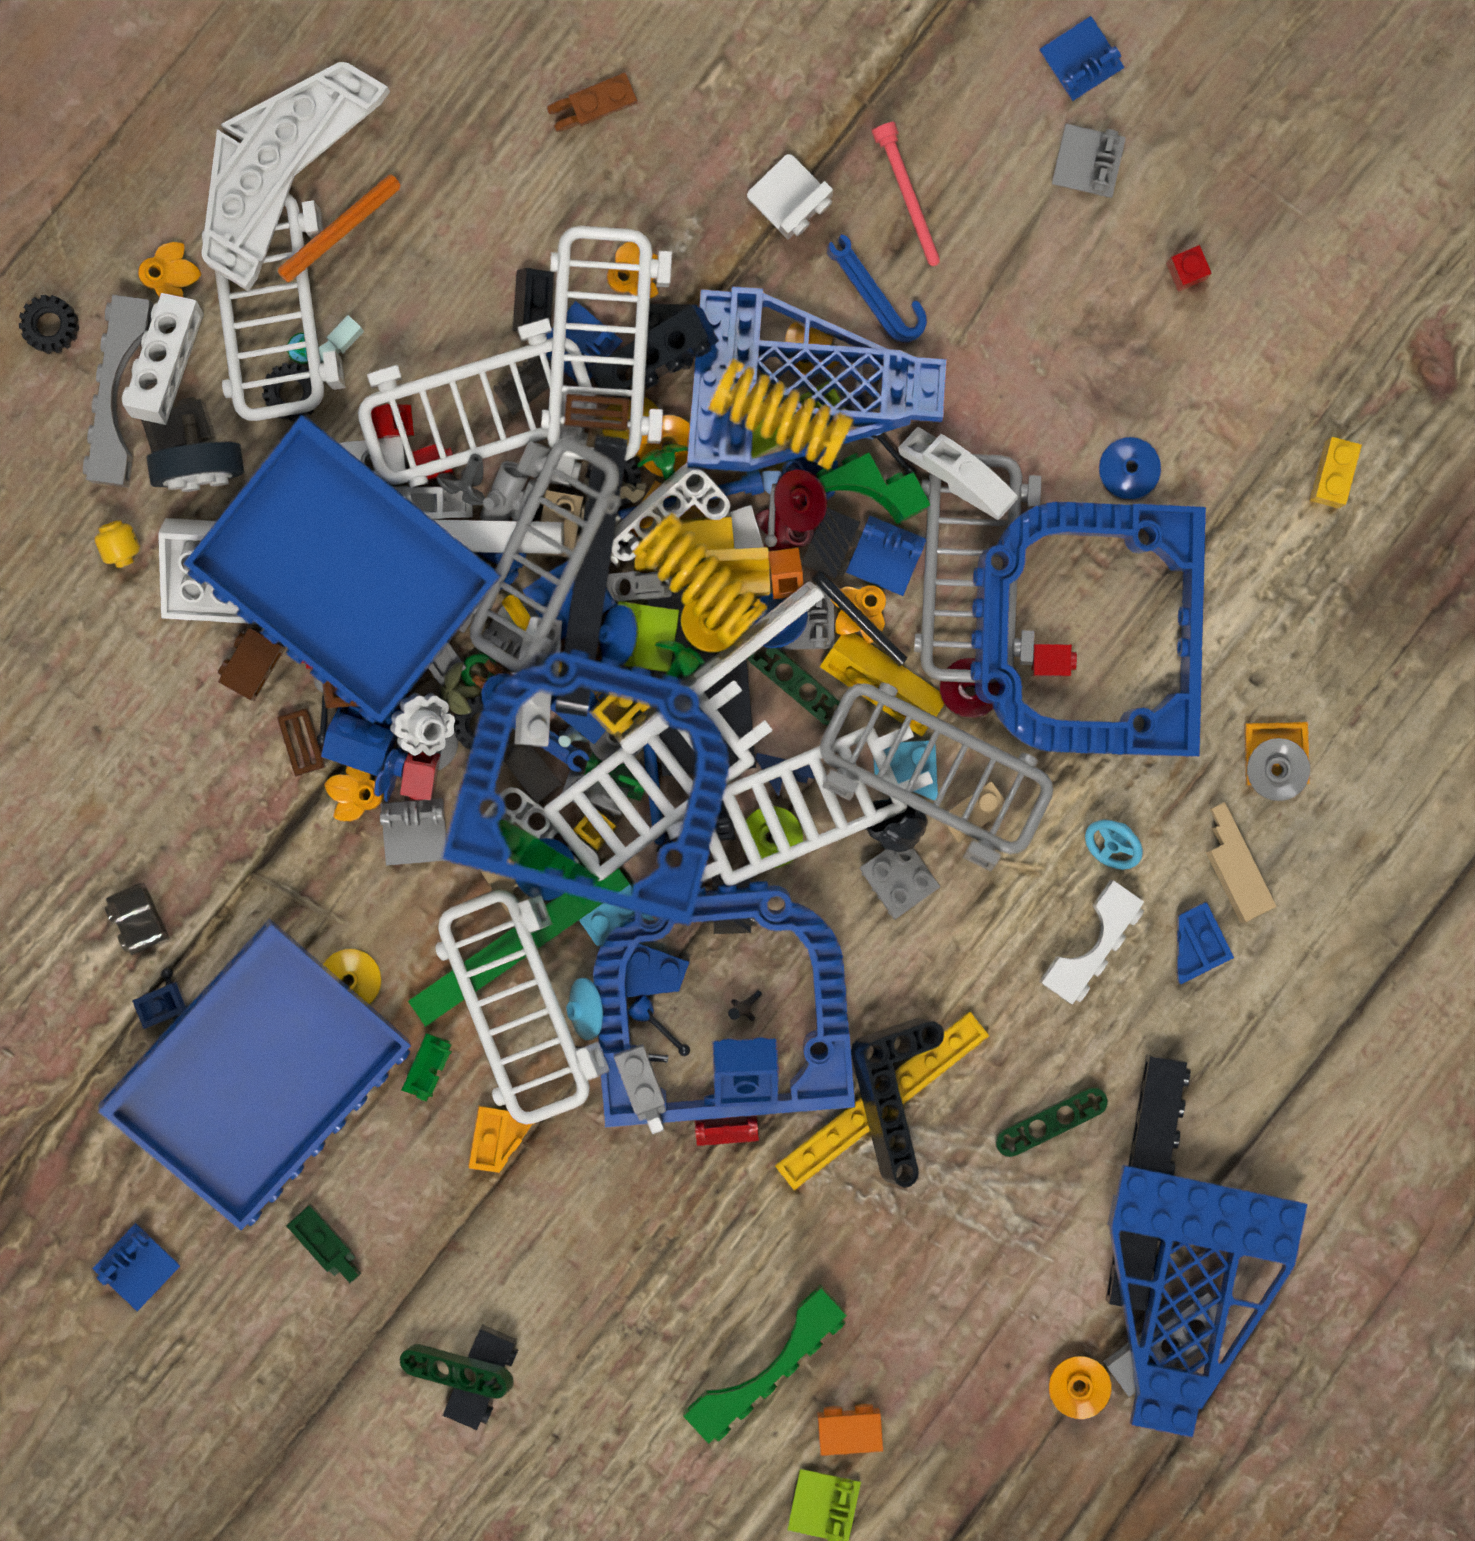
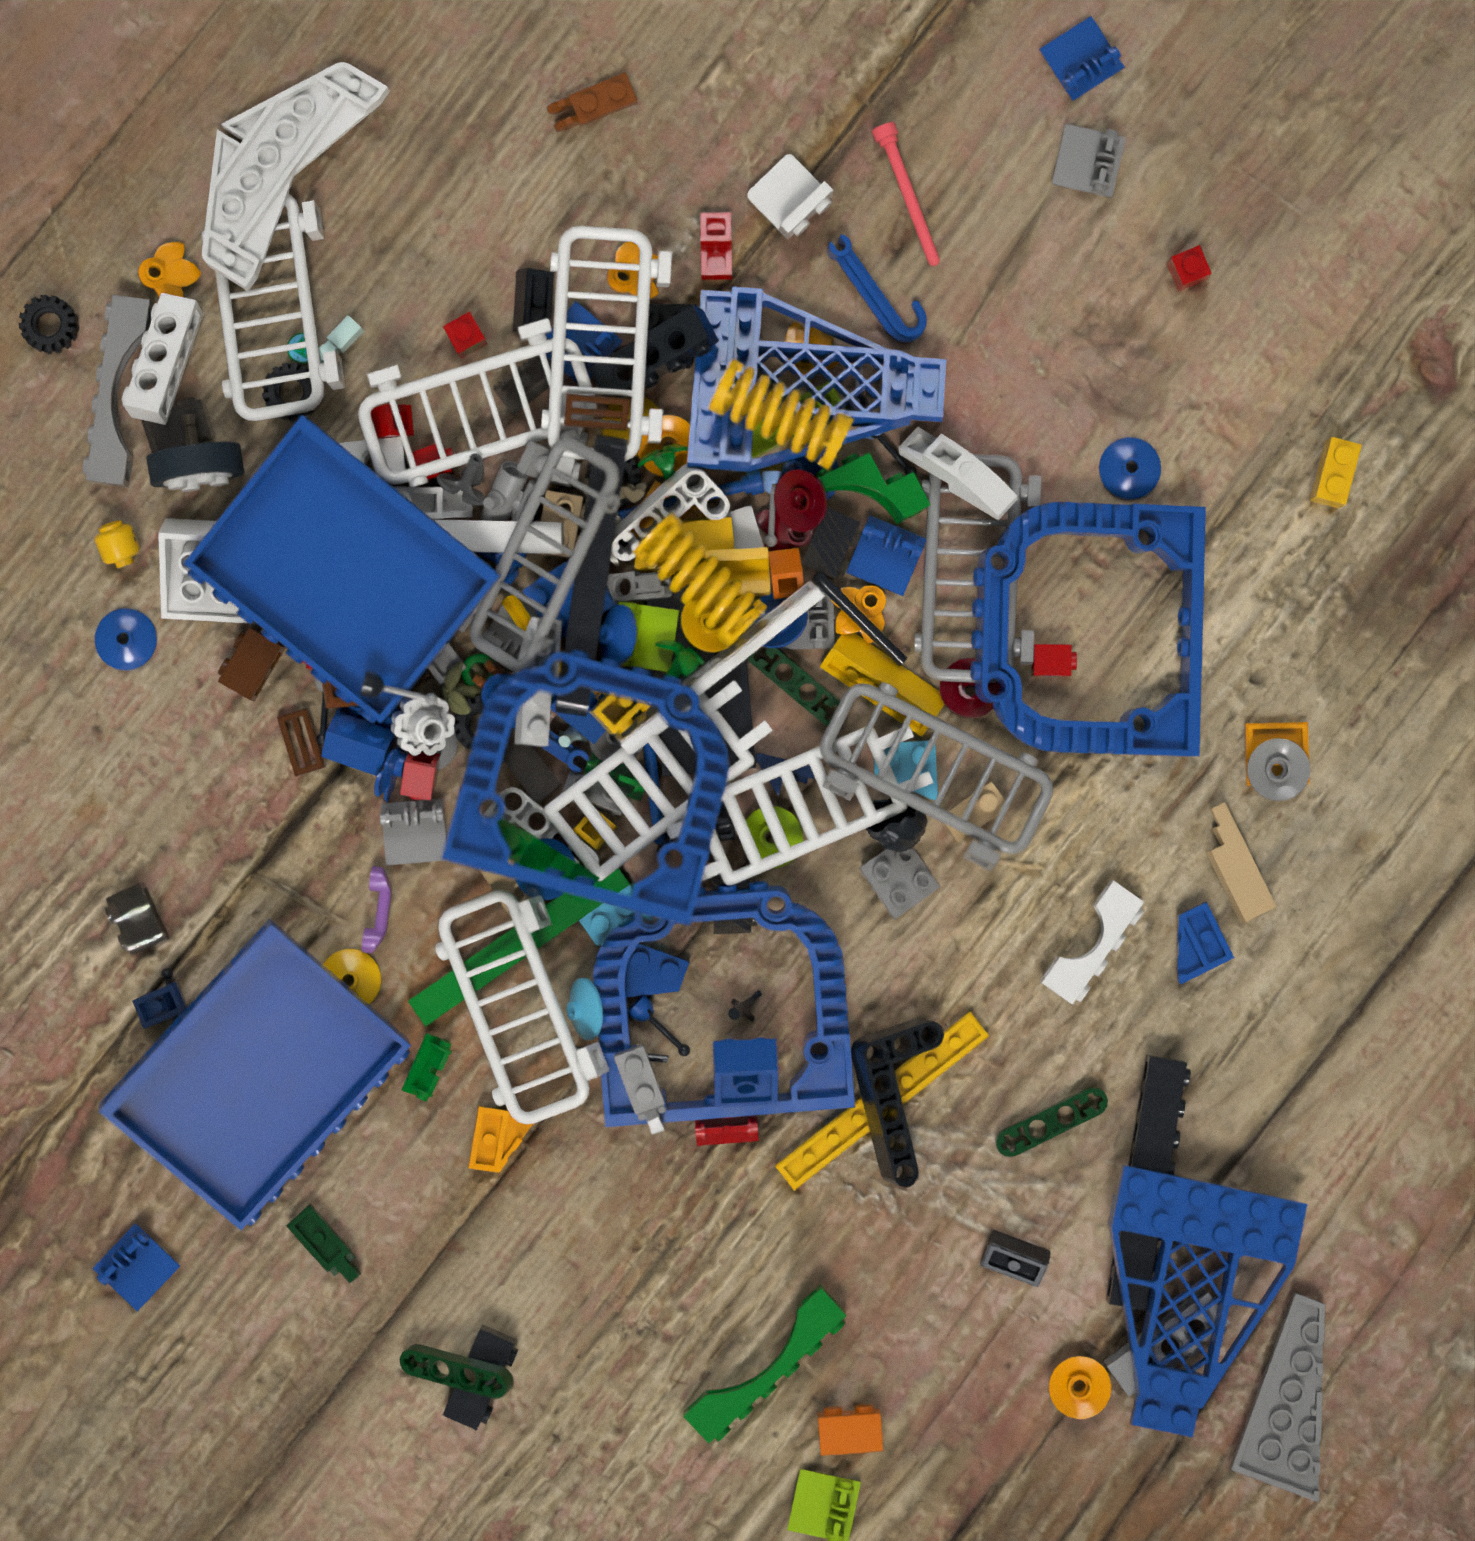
(141, 639): none -> blue dish
(339, 228): orange axle -> none
(349, 792): light orange plate -> none
(373, 937): none -> medium lavender bar
(374, 685): none -> hinge
(465, 335): none -> red brick
(716, 246): none -> slope
(1015, 1258): none -> black slope
(1117, 840): medium azure piece -> none
(1286, 1417): none -> light grey wing

